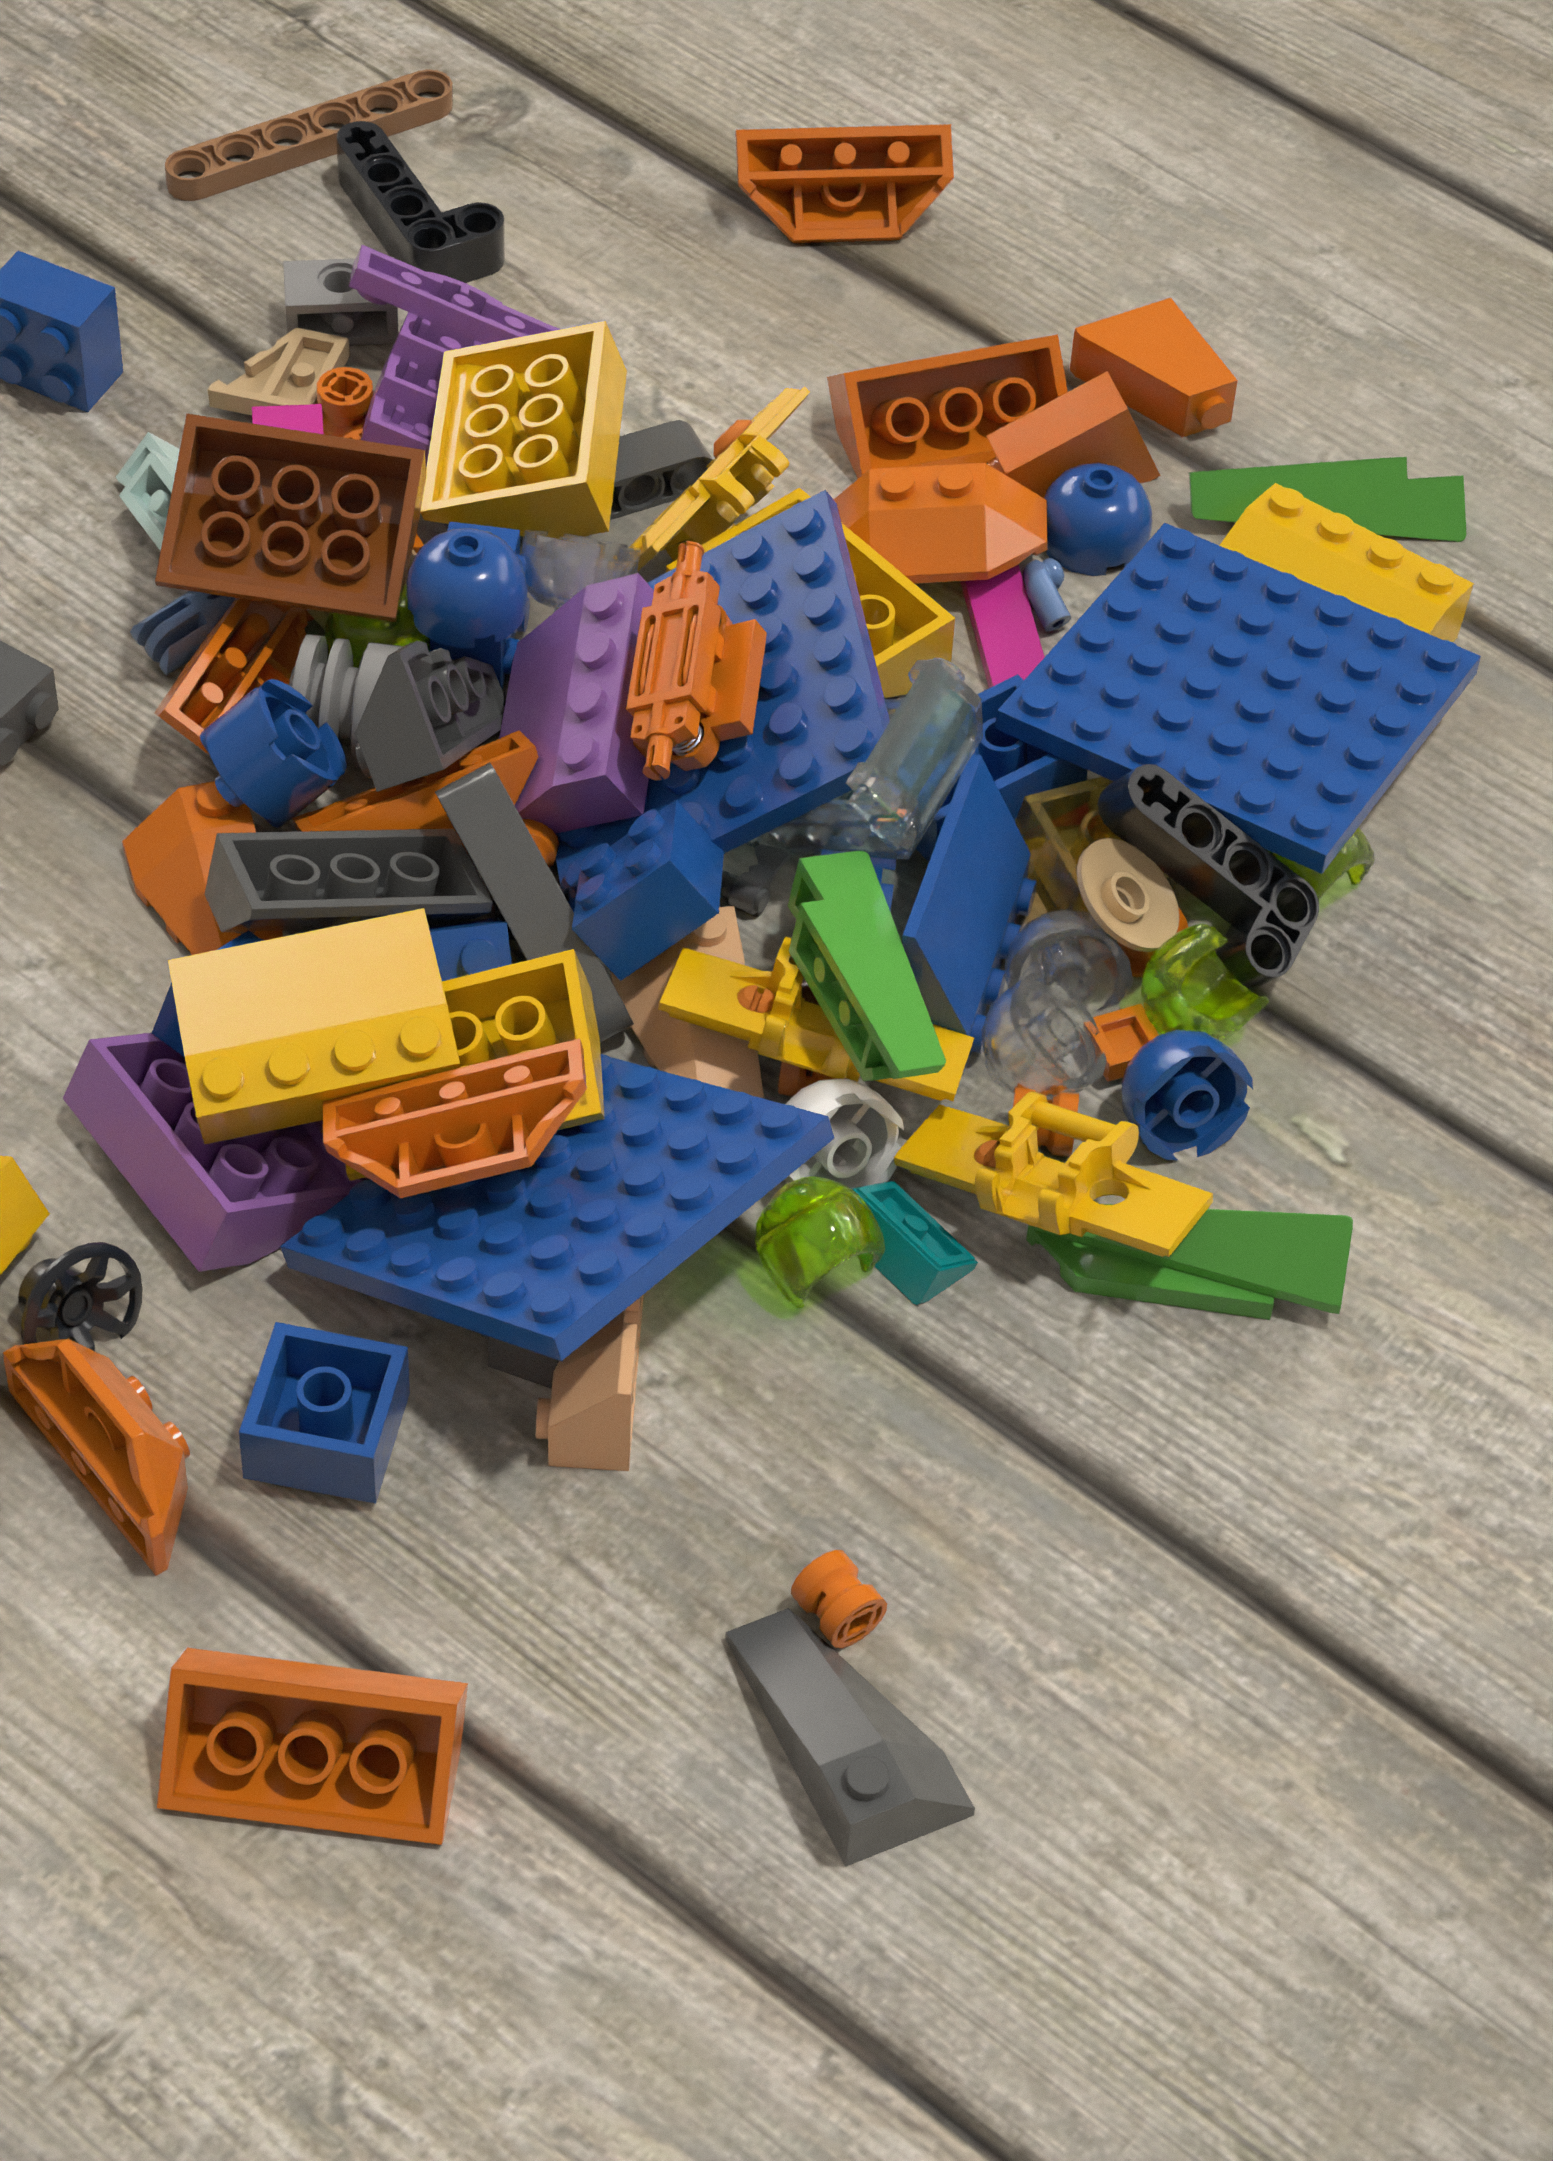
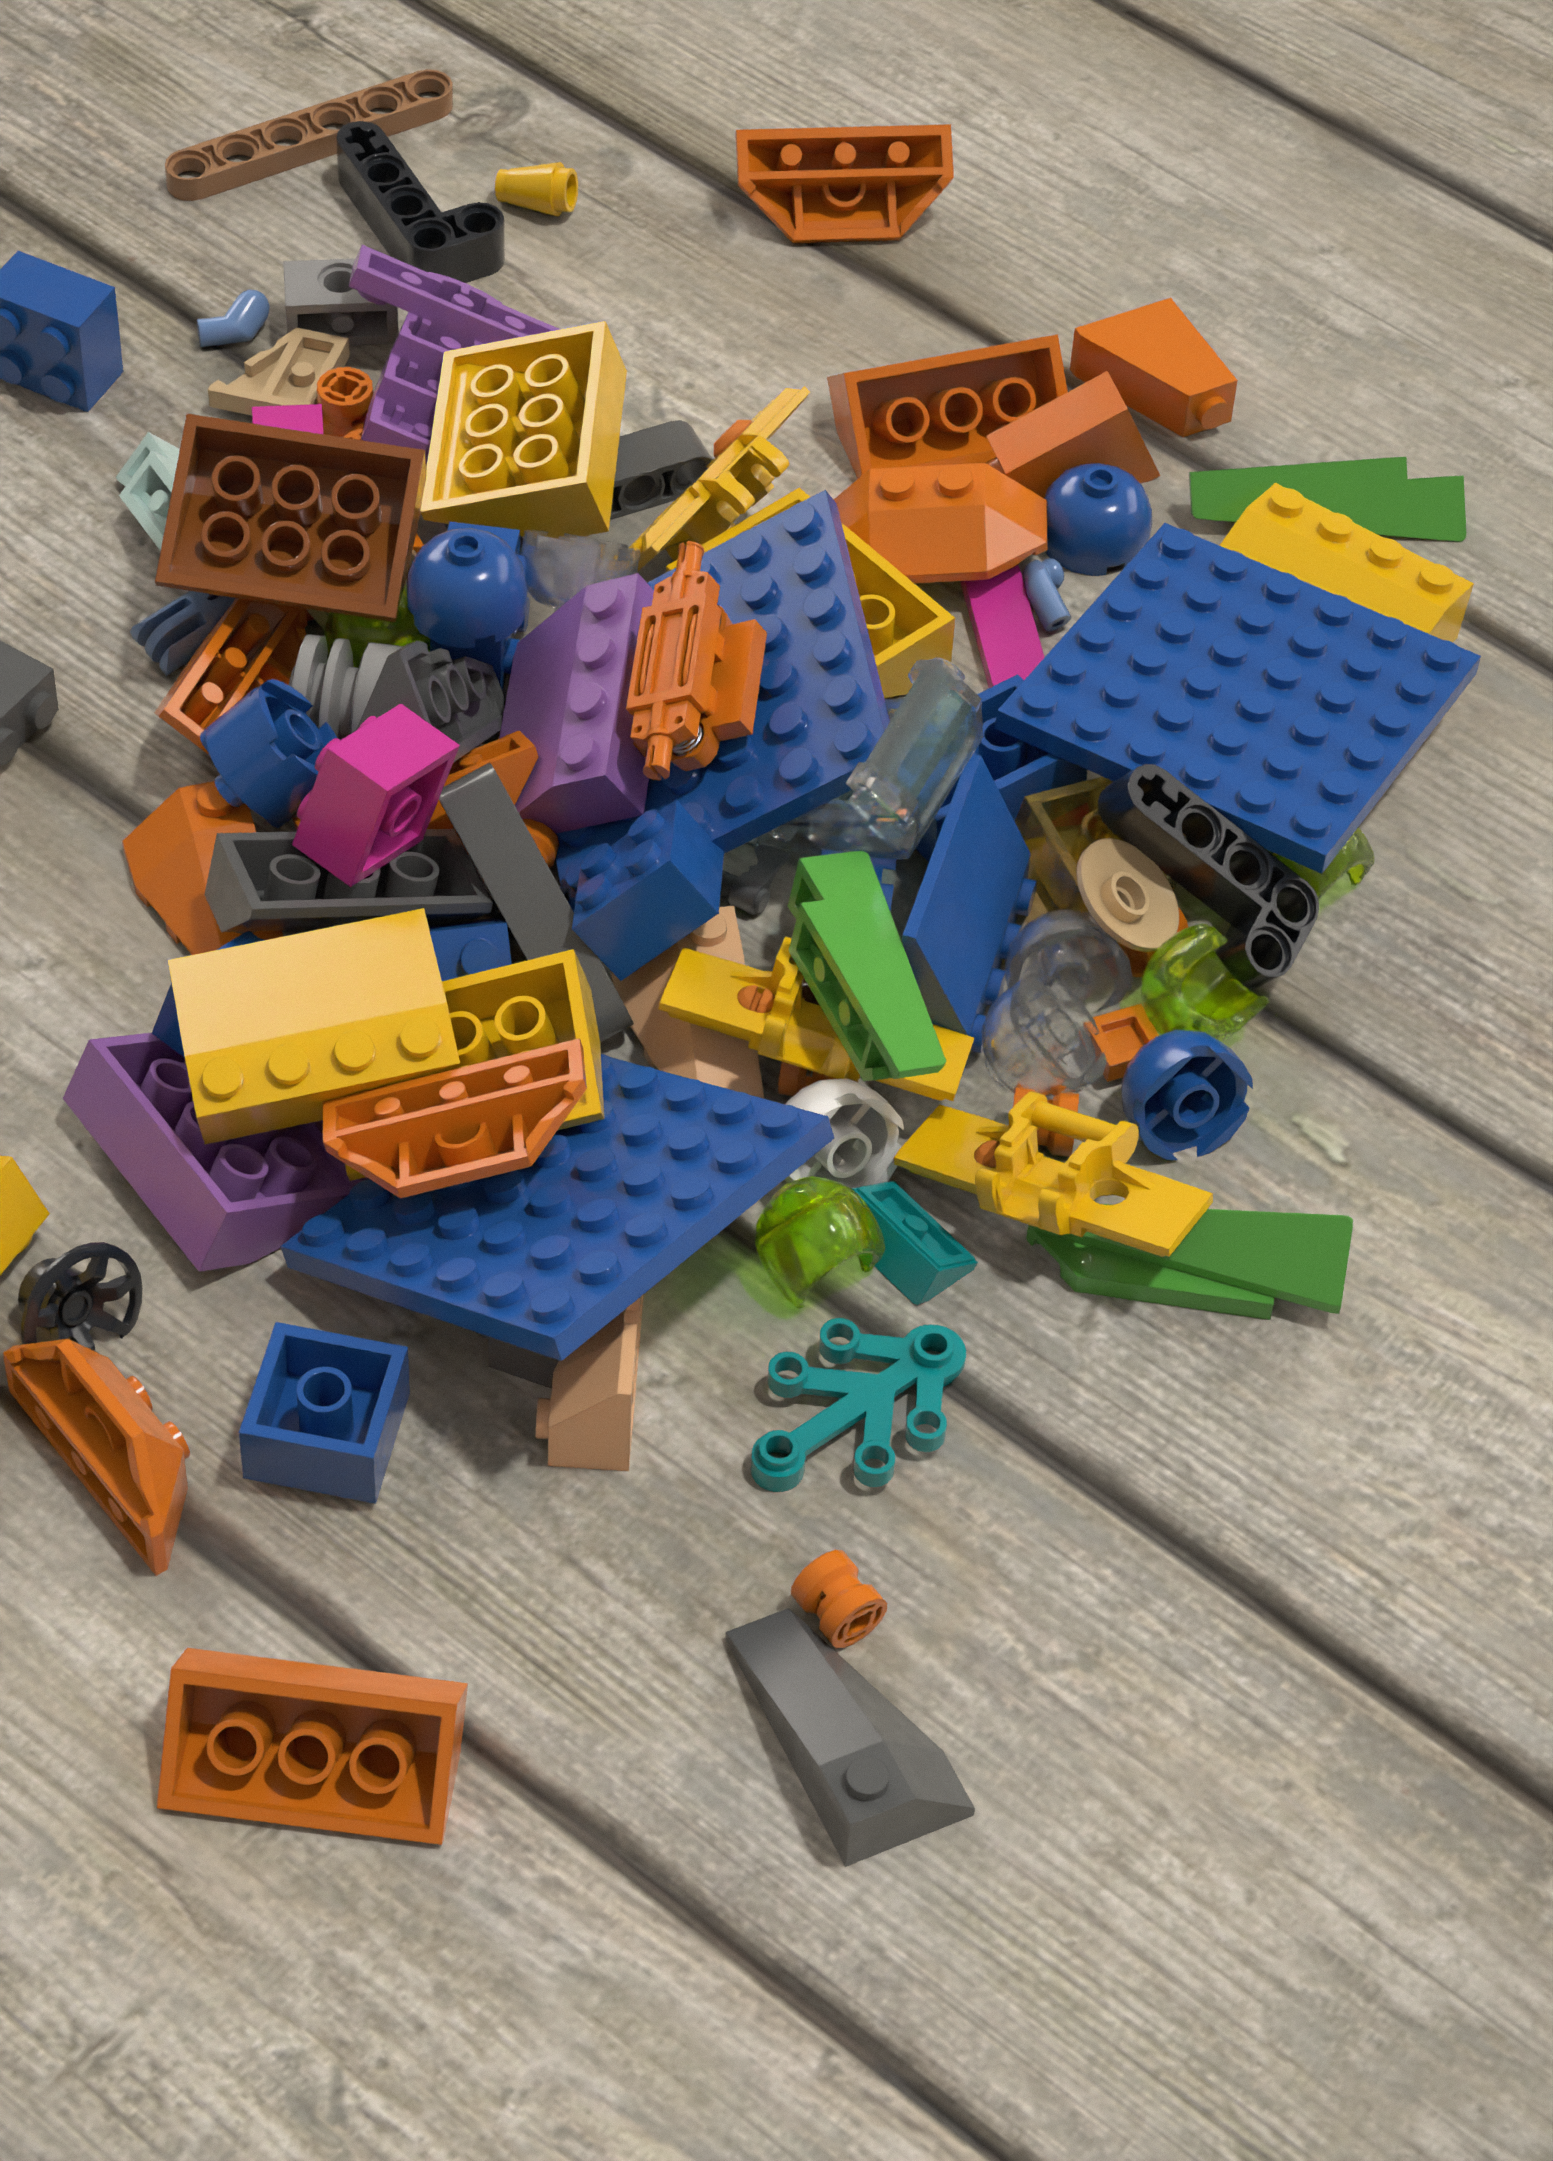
(239, 323): none -> medium blue arm
(374, 794): none -> dark pink brick
(541, 187): none -> yellow cone
(861, 1397): none -> teal plant

